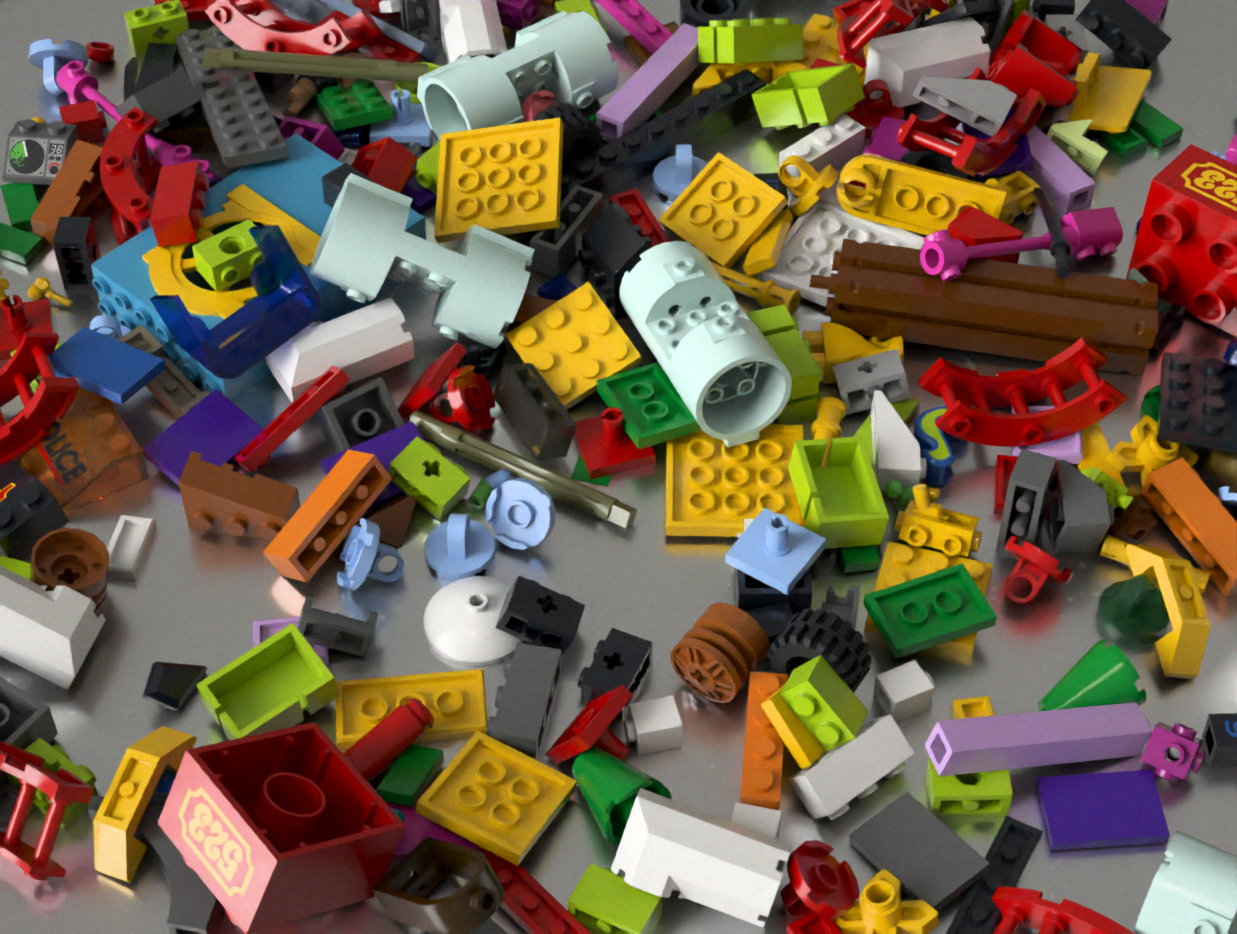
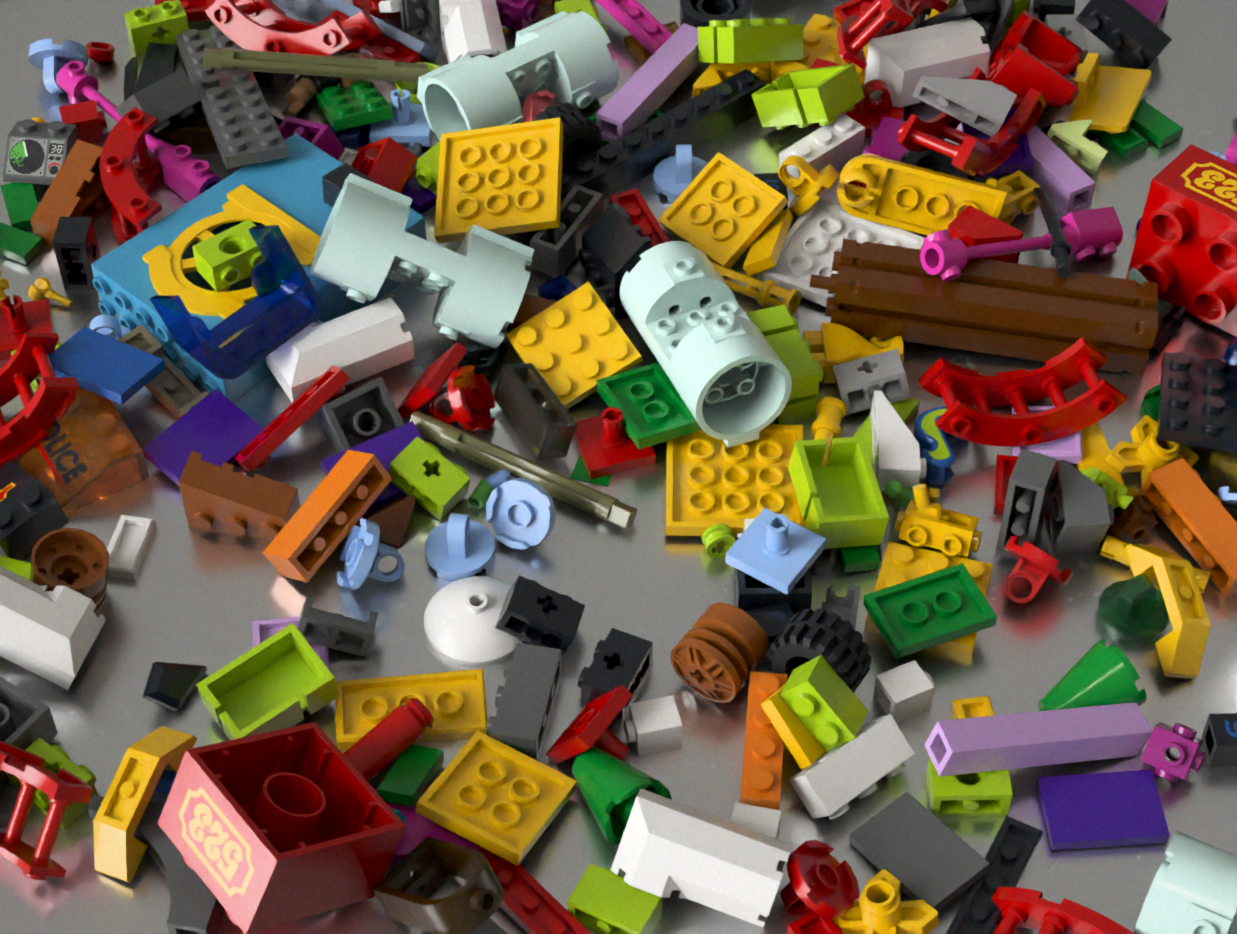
(179, 204): red brick -> none
(718, 540): none -> lime bush

